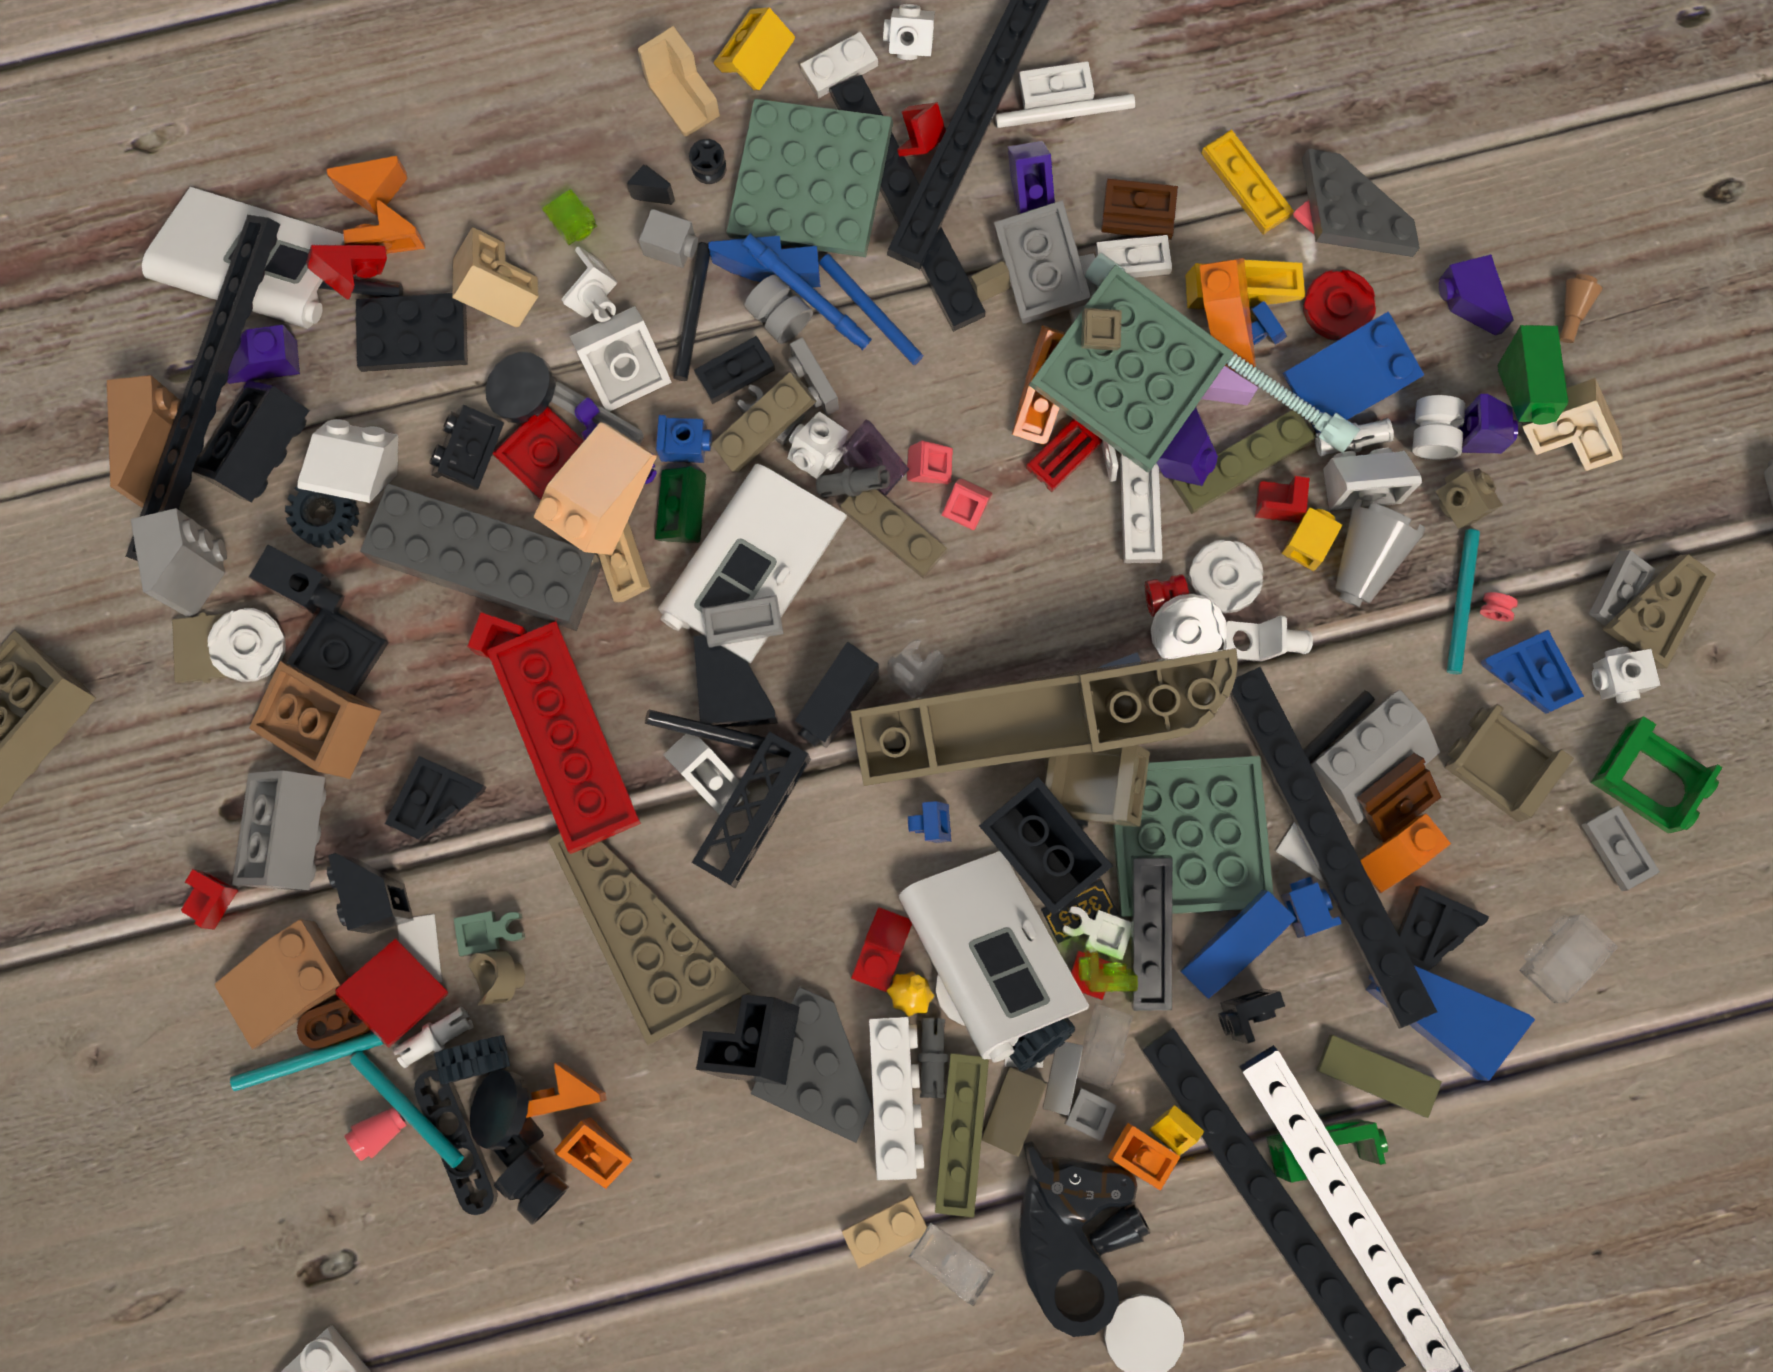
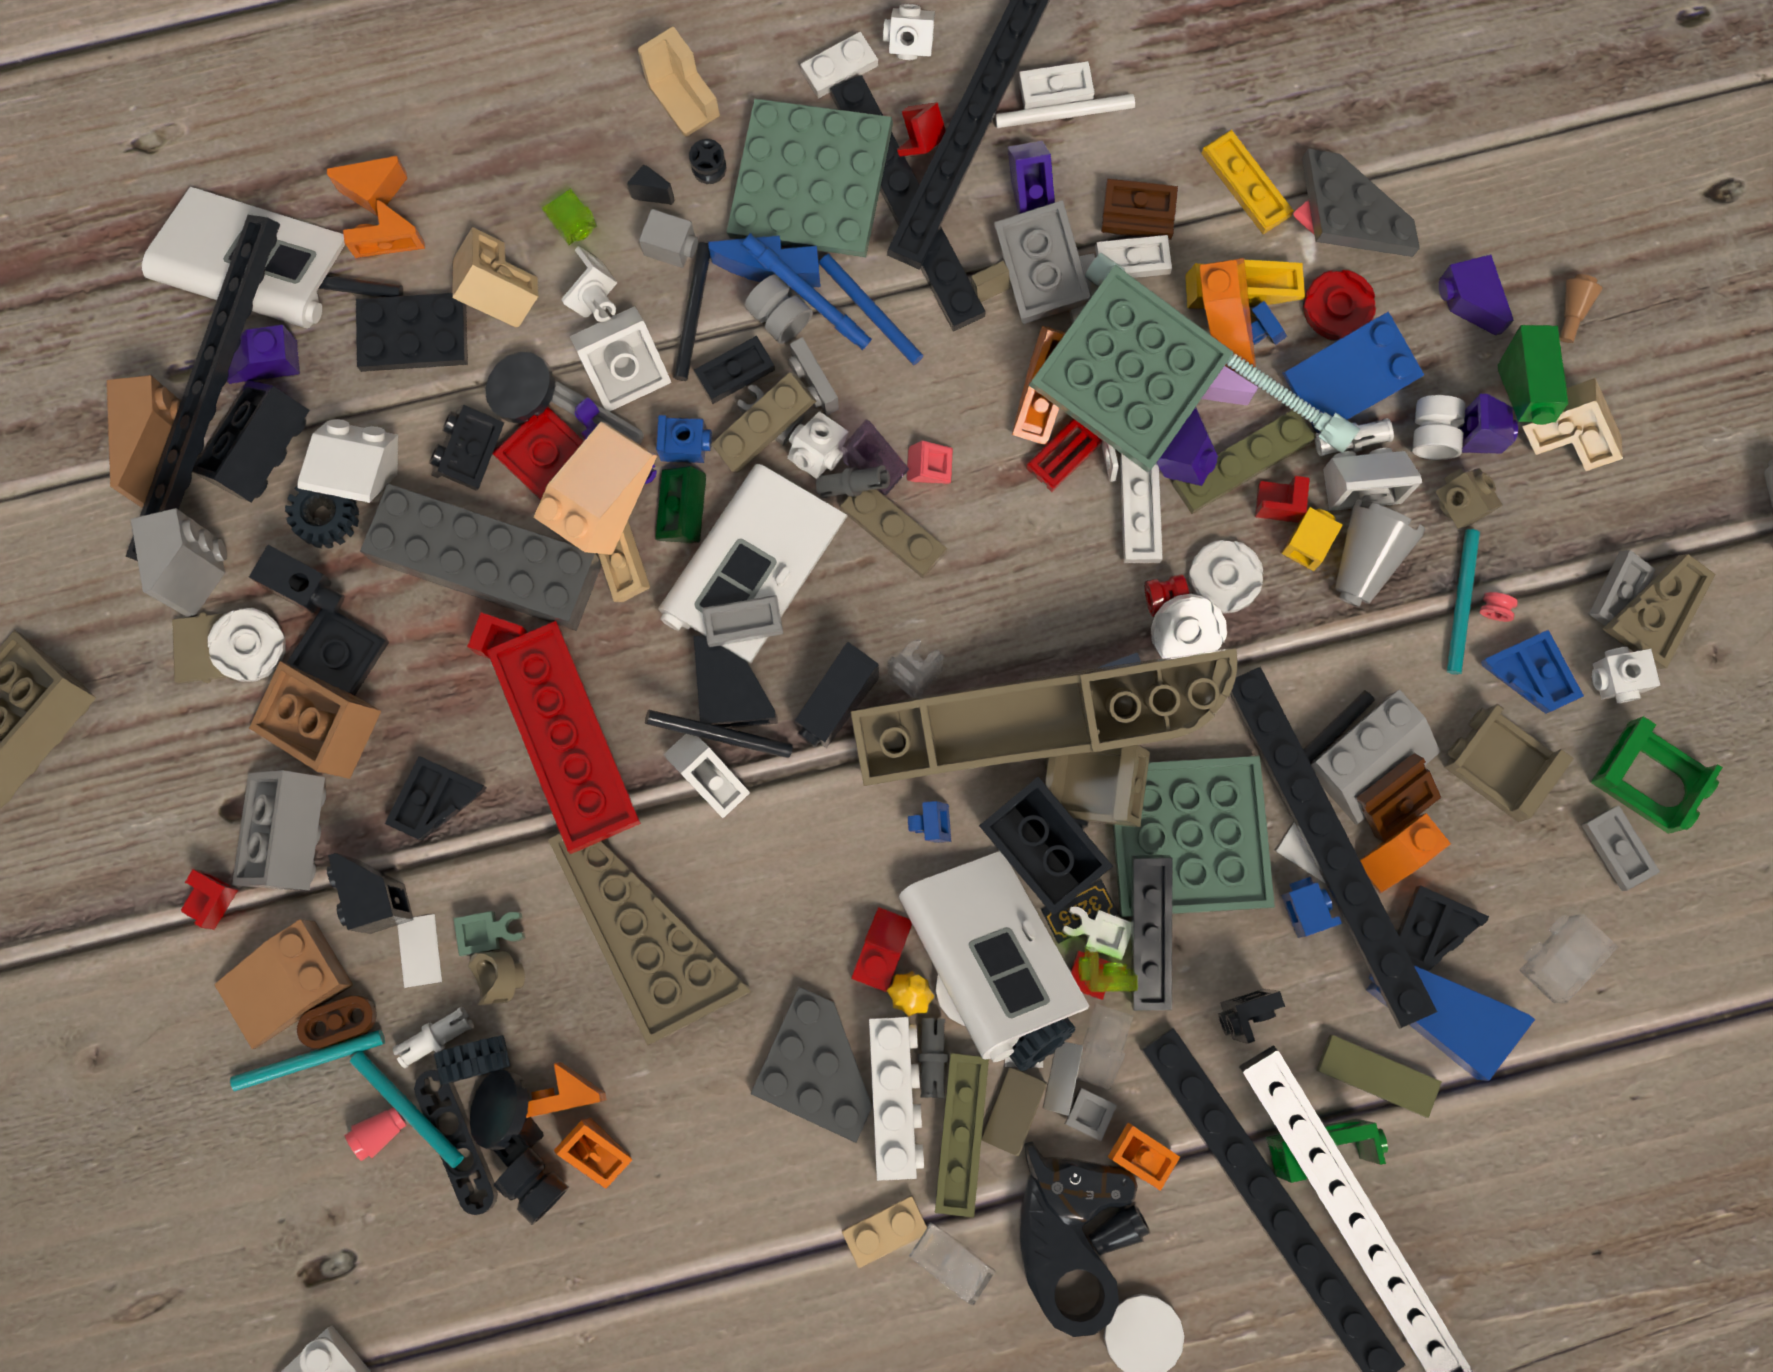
(340, 262): red slope -> none
(391, 992): red tile -> none
(756, 47): yellow panel -> none
(760, 1044): black brick -> none
(765, 815): black fence -> none
(967, 504): coral slope -> none
(1101, 329): dark tan tile -> none
(1176, 1130): yellow plate -> none
(1237, 943): blue slope -> none
(1268, 639): white bracket -> none

